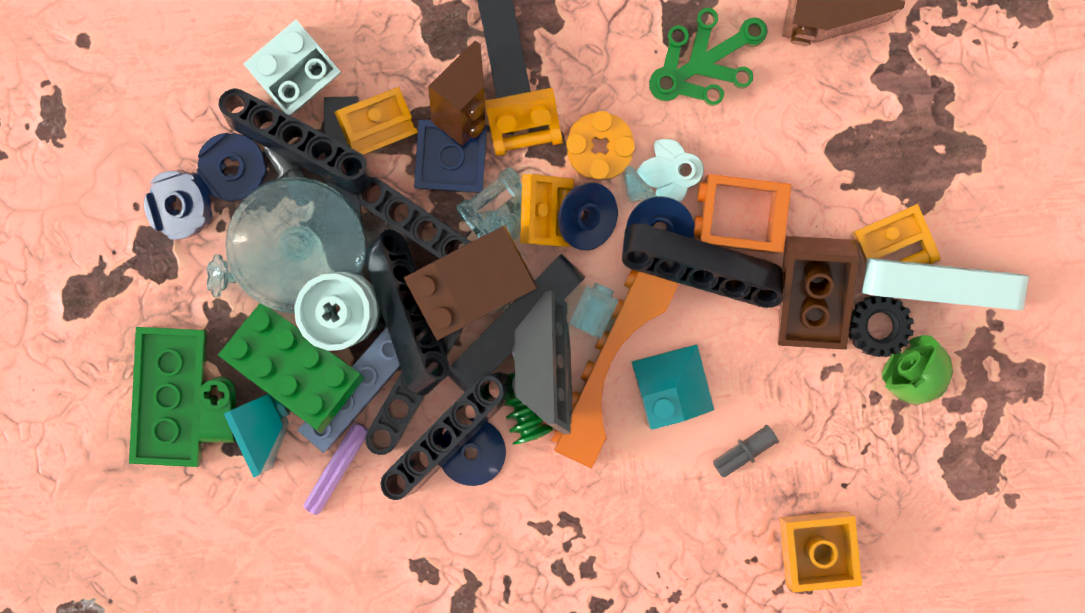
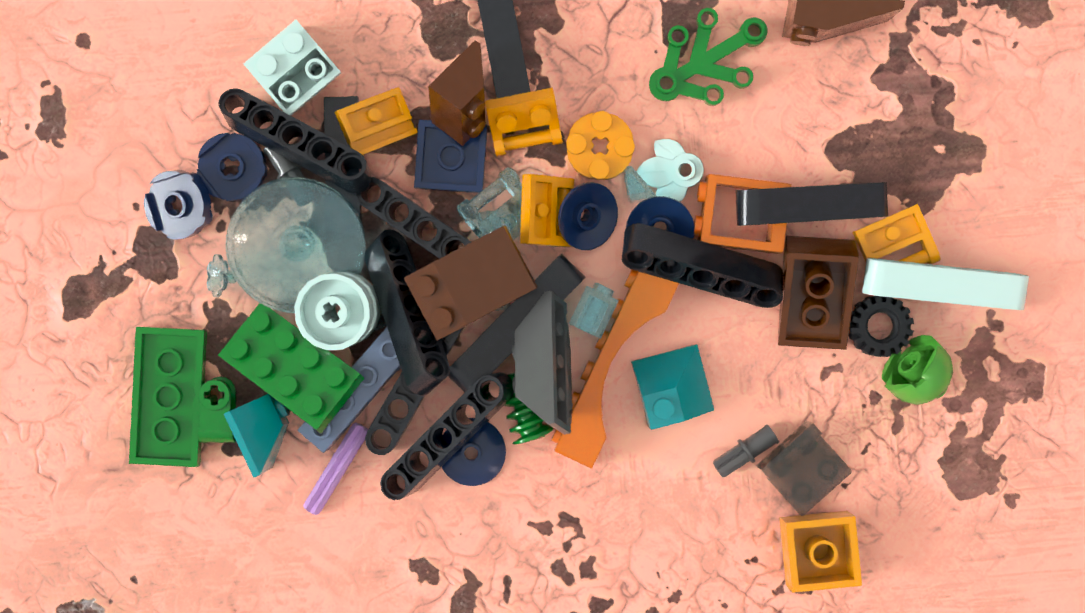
(804, 468): none -> clear smoke bracket
(811, 203): none -> black beam

